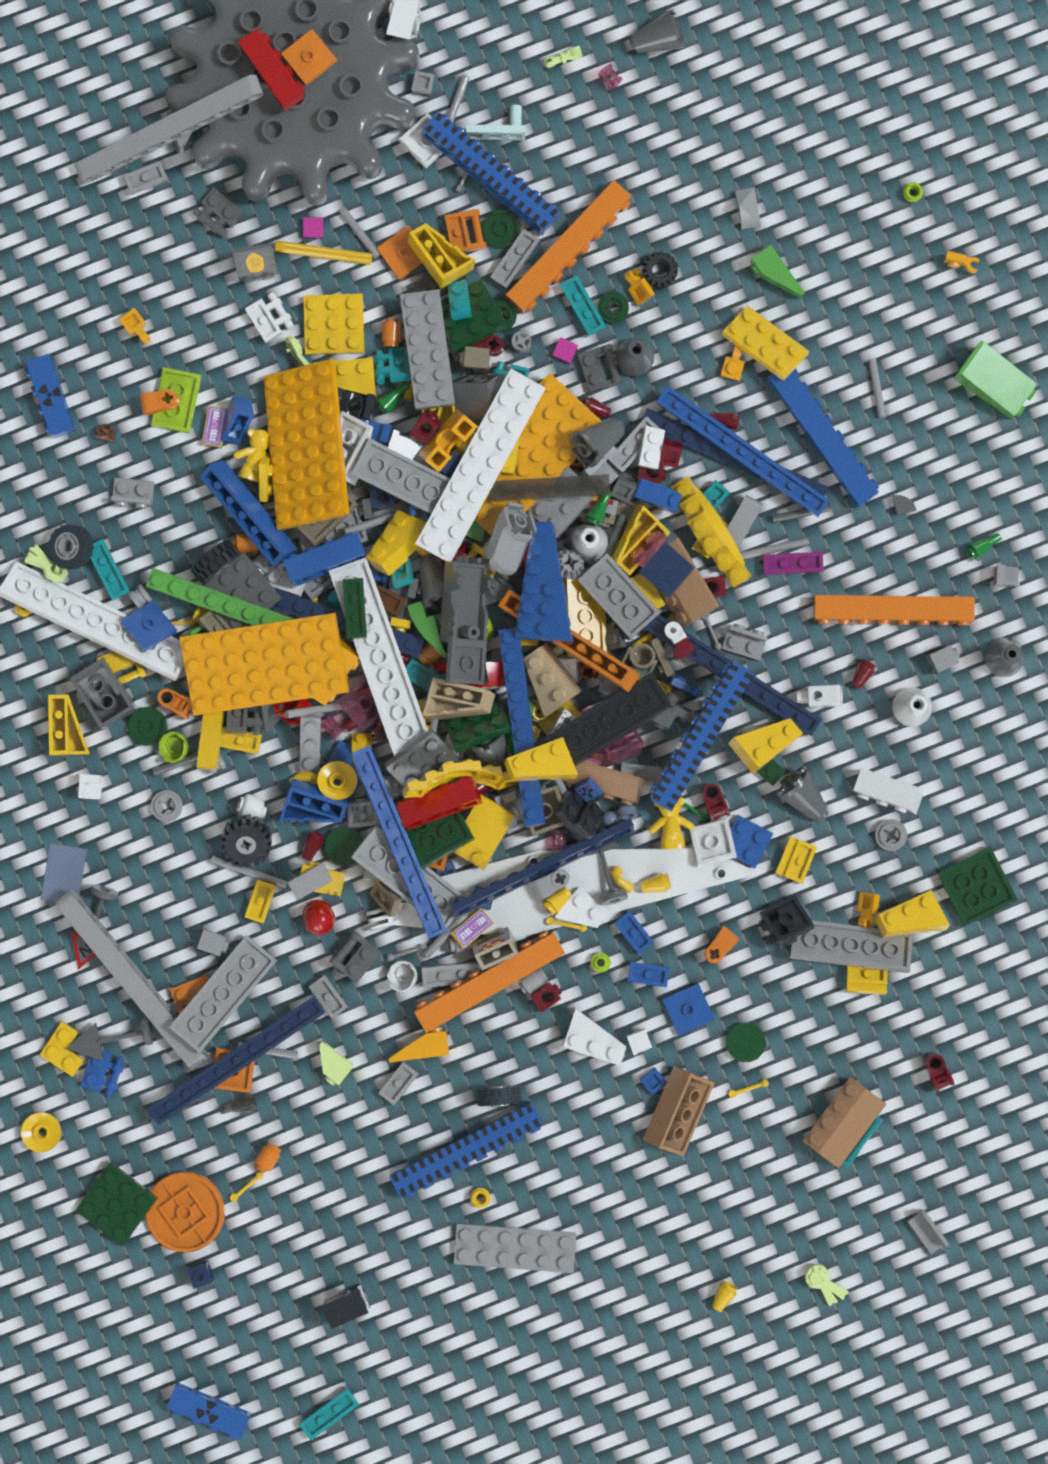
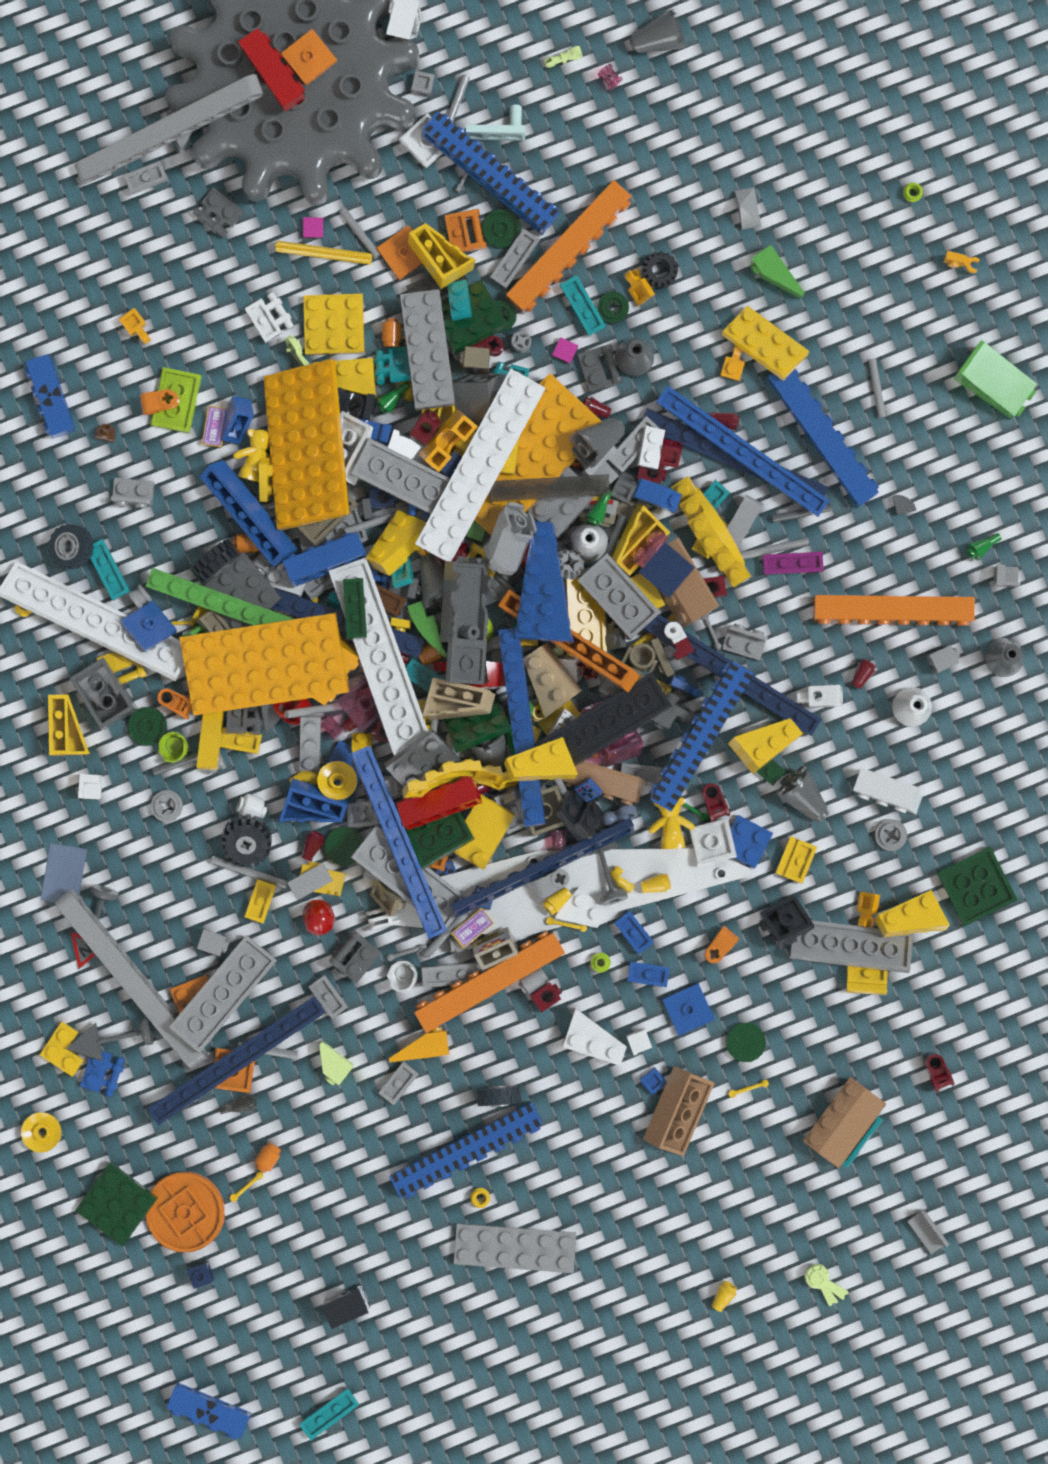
(51, 570): yellowish green piece -> none
(255, 262): slope -> none

